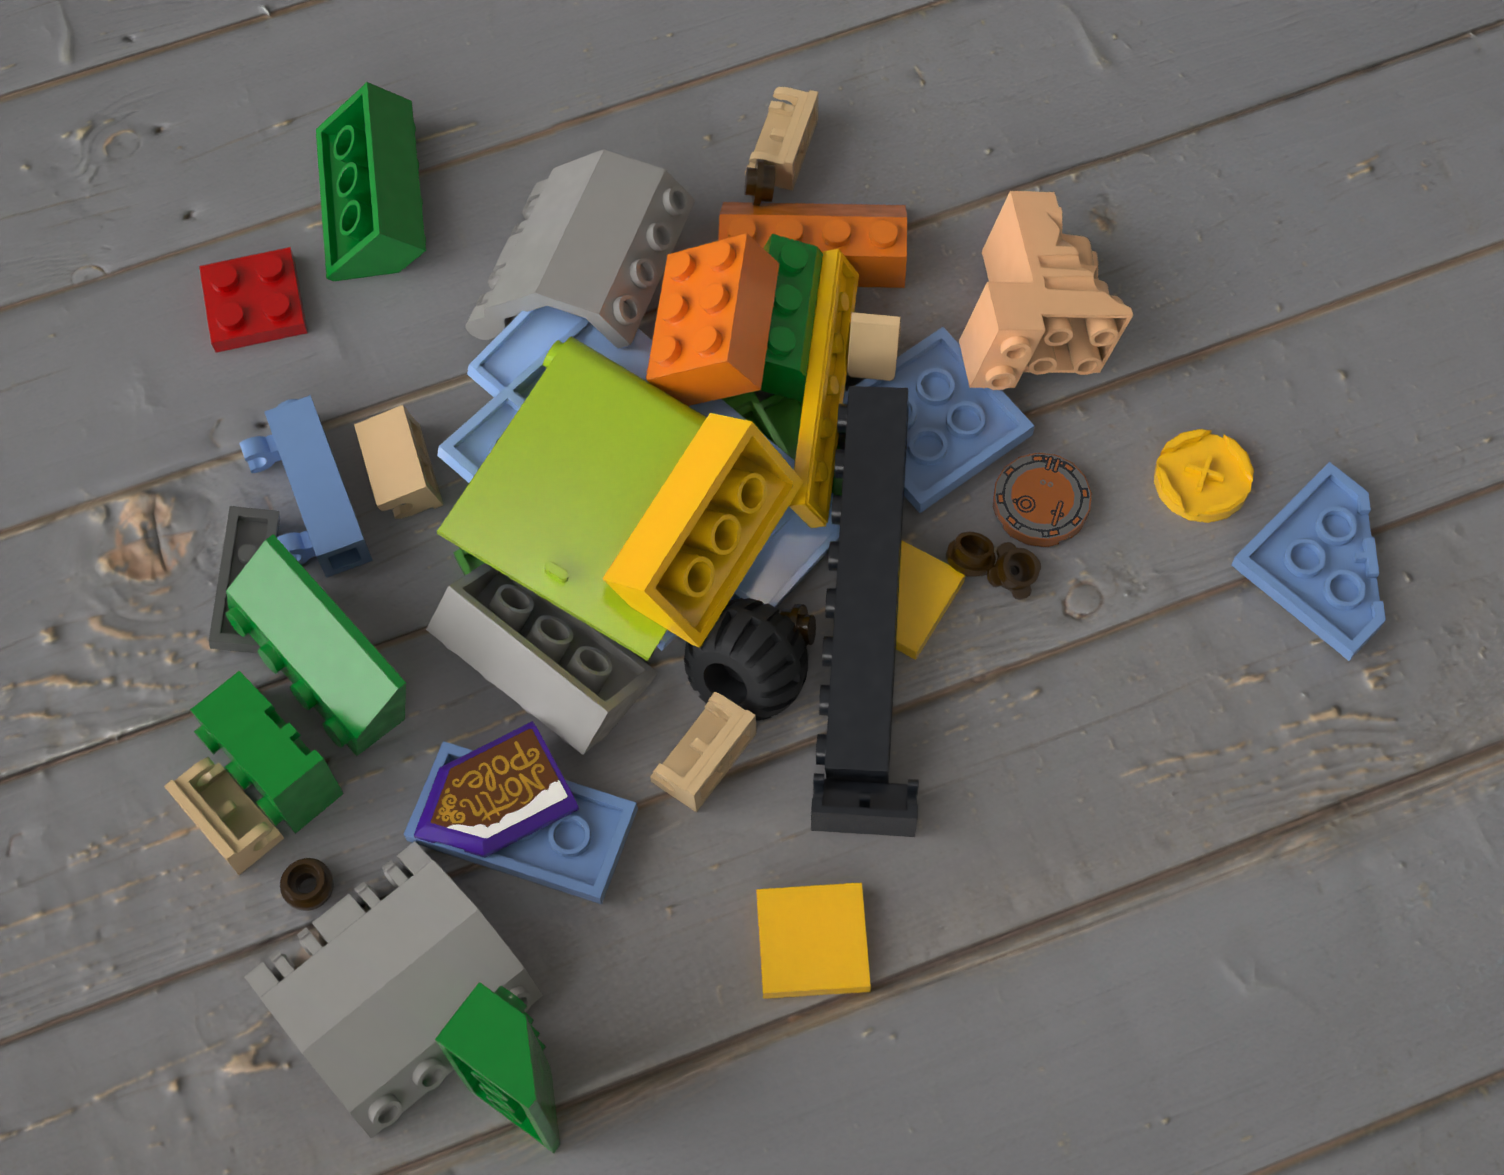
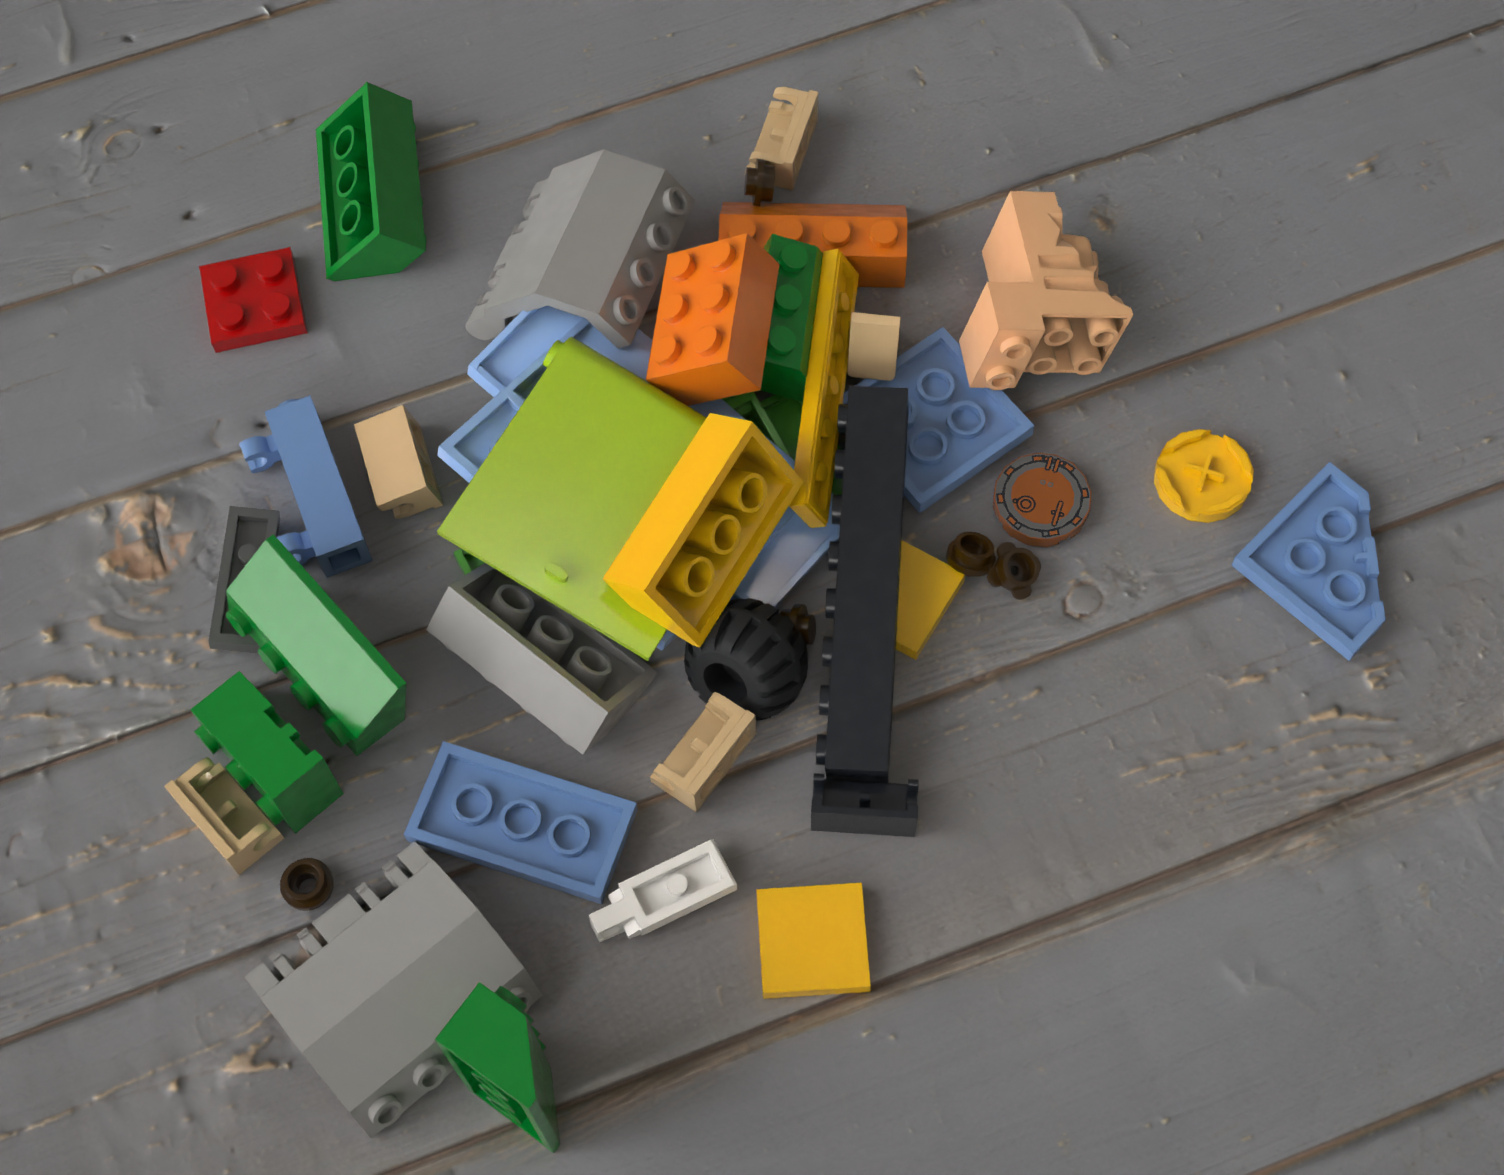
(496, 795): tile -> none
(665, 893): none -> white hinge

